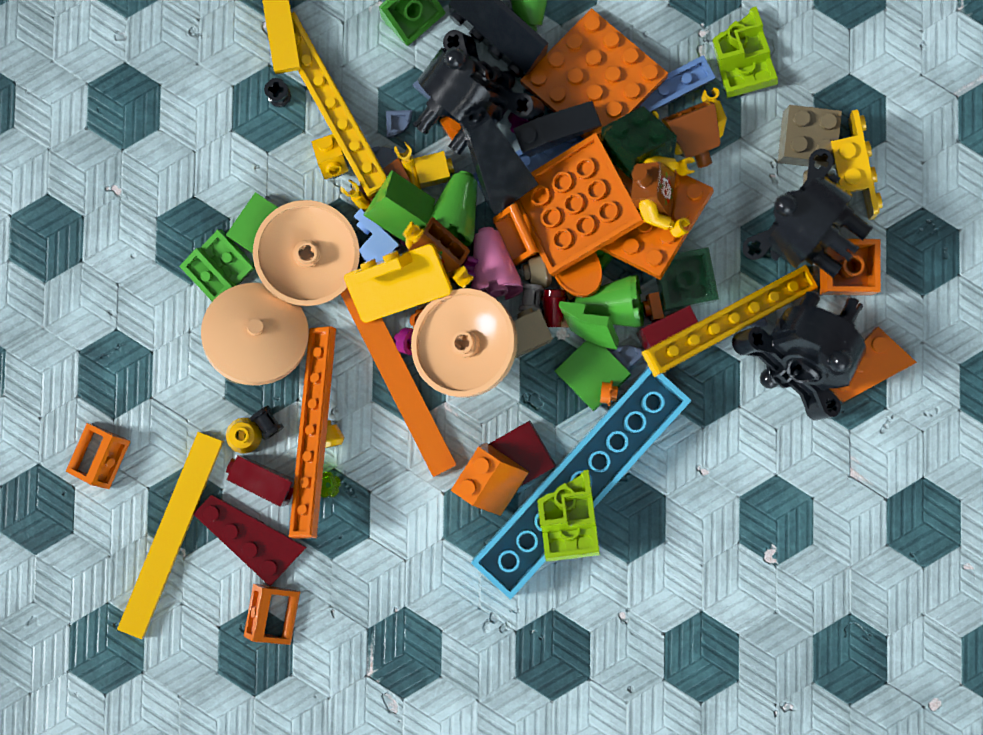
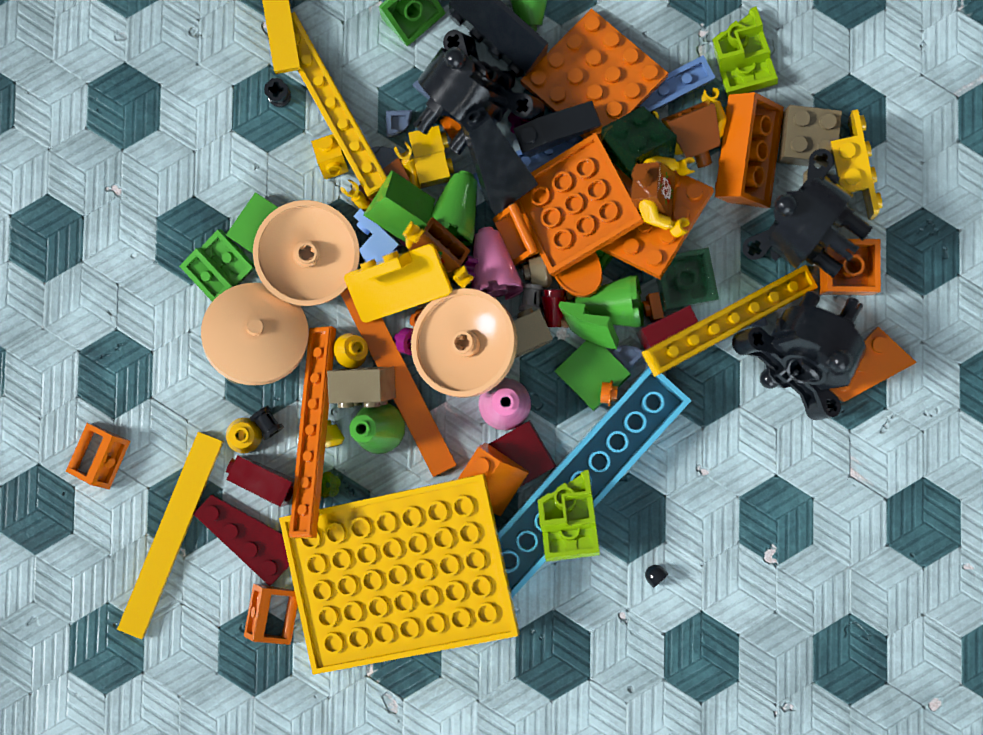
(350, 350): none -> yellow cone
(361, 385): none -> dark tan brick
(378, 428): none -> bright green cone
(401, 576): none -> yellow plate
(428, 144): none -> yellow brick
(505, 417): none -> bright pink cone
(655, 574): none -> black hinge
(749, 150): none -> orange slope

